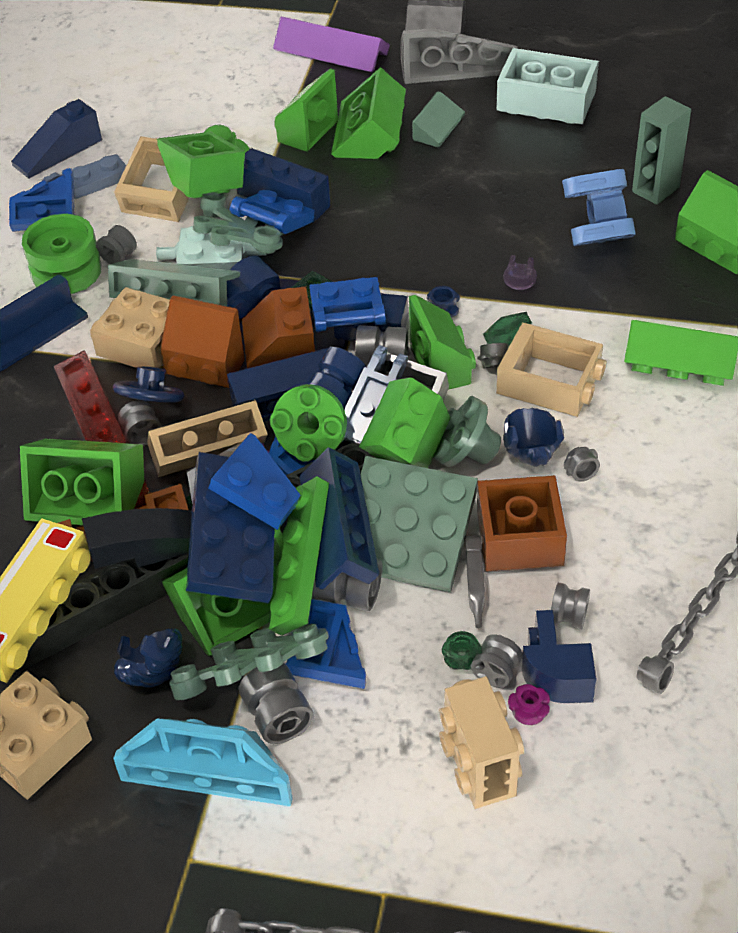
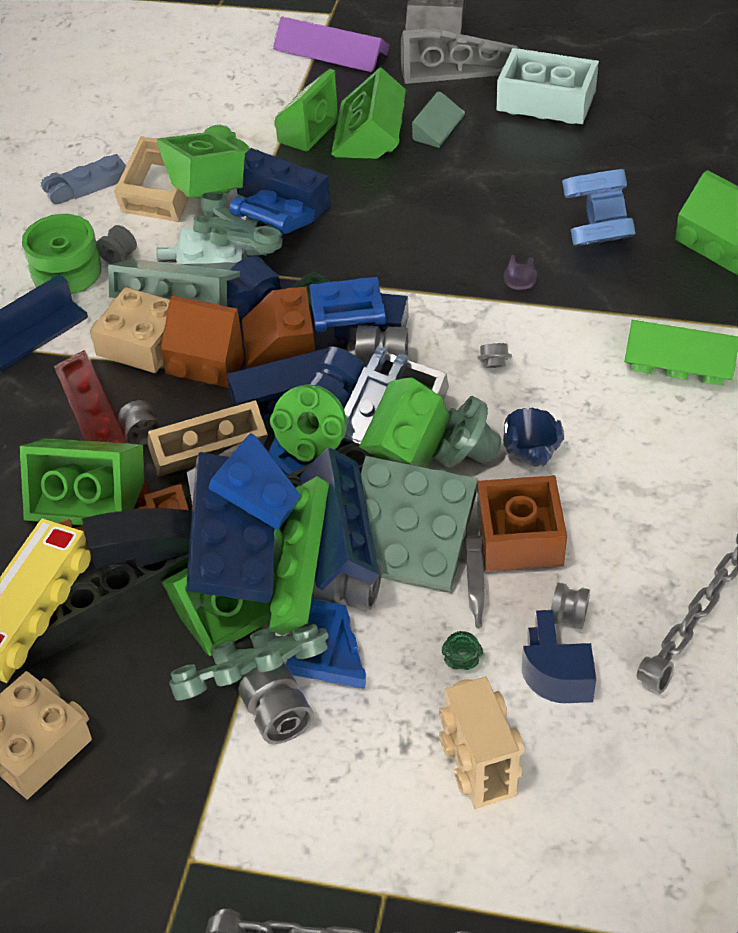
(42, 201): blue wing -> none
(60, 137): dark blue slope -> none
(149, 386): dark blue piece -> none
(151, 661): dark blue hair -> none
(205, 761): medium azure wedge -> none
(439, 342): bright green slope -> none
(444, 298): dark blue plate -> none
(497, 660): flat silver wheel -> none
(506, 328): clear green plate -> none
(529, 713): magenta plate -> none
(557, 349): tan window -> none
(582, 463): flat silver plate -> none
(661, 149): sand green brick -> none

